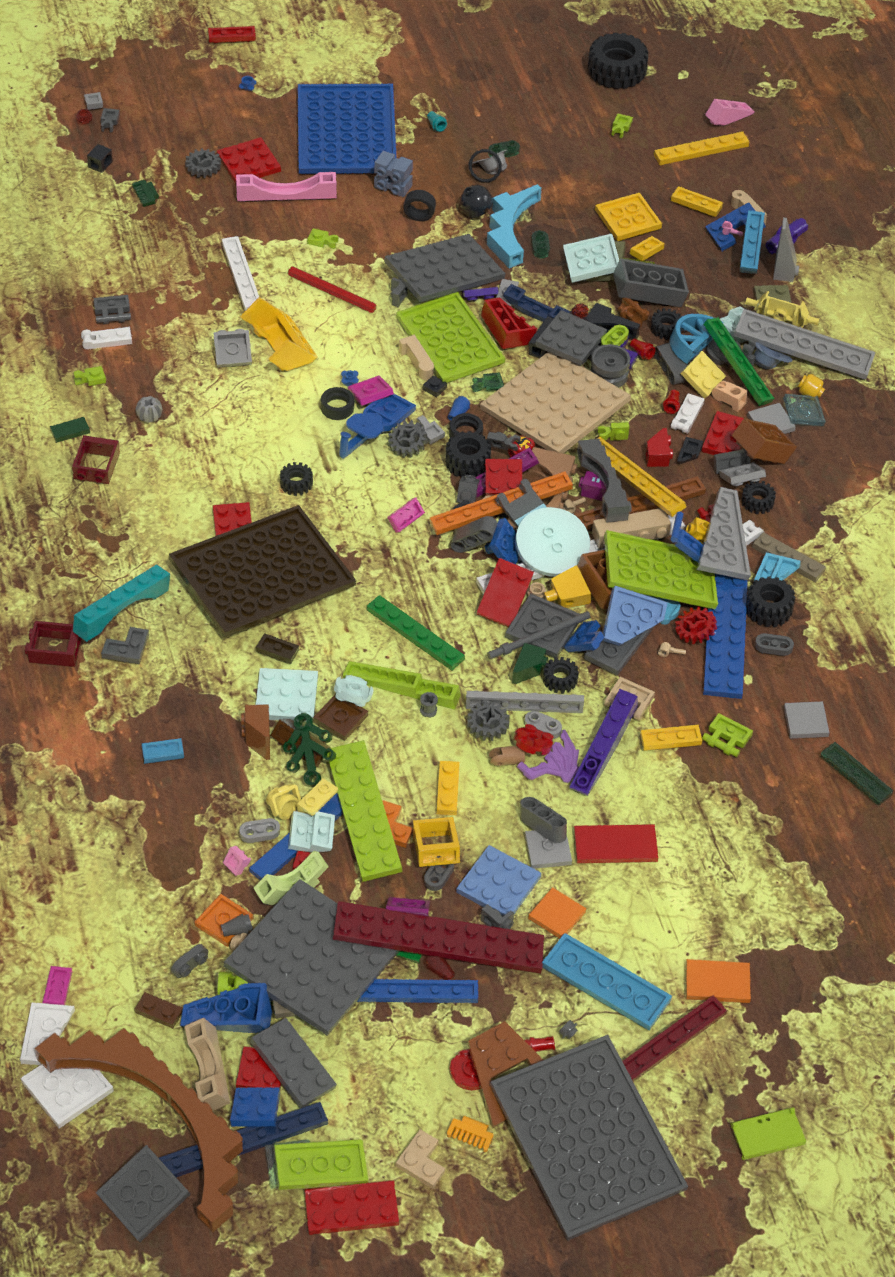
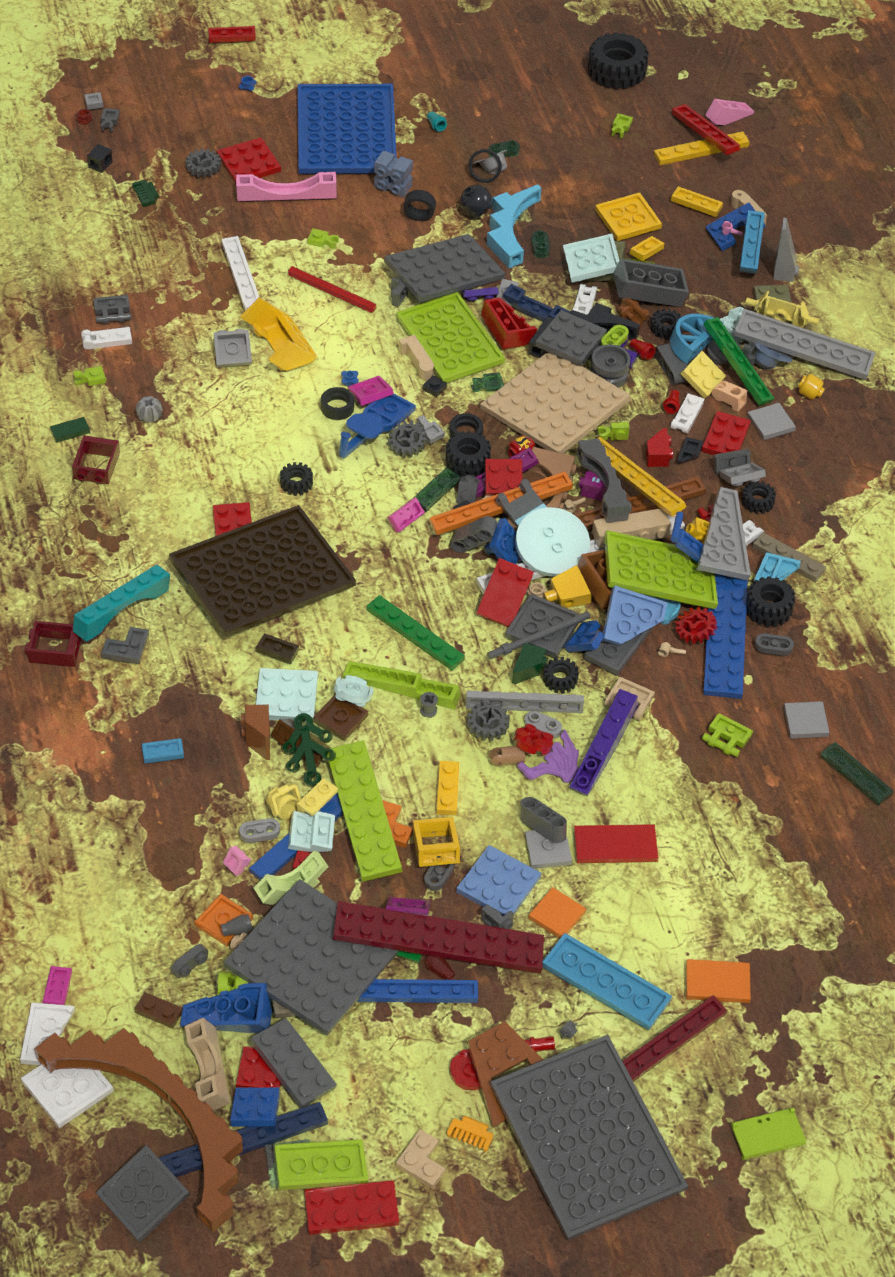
(437, 488): none -> clear green plate
(459, 406): blue cone -> none
(500, 441): dark grey plate -> none
(580, 310): clear red plate -> none
(585, 302): none -> white plate
(671, 737): yellow plate -> none
(706, 129): none -> red plate
(764, 441): dark orange brick -> none
(796, 228): dark purple piece -> none
(804, 410): clear light blue tile -> none

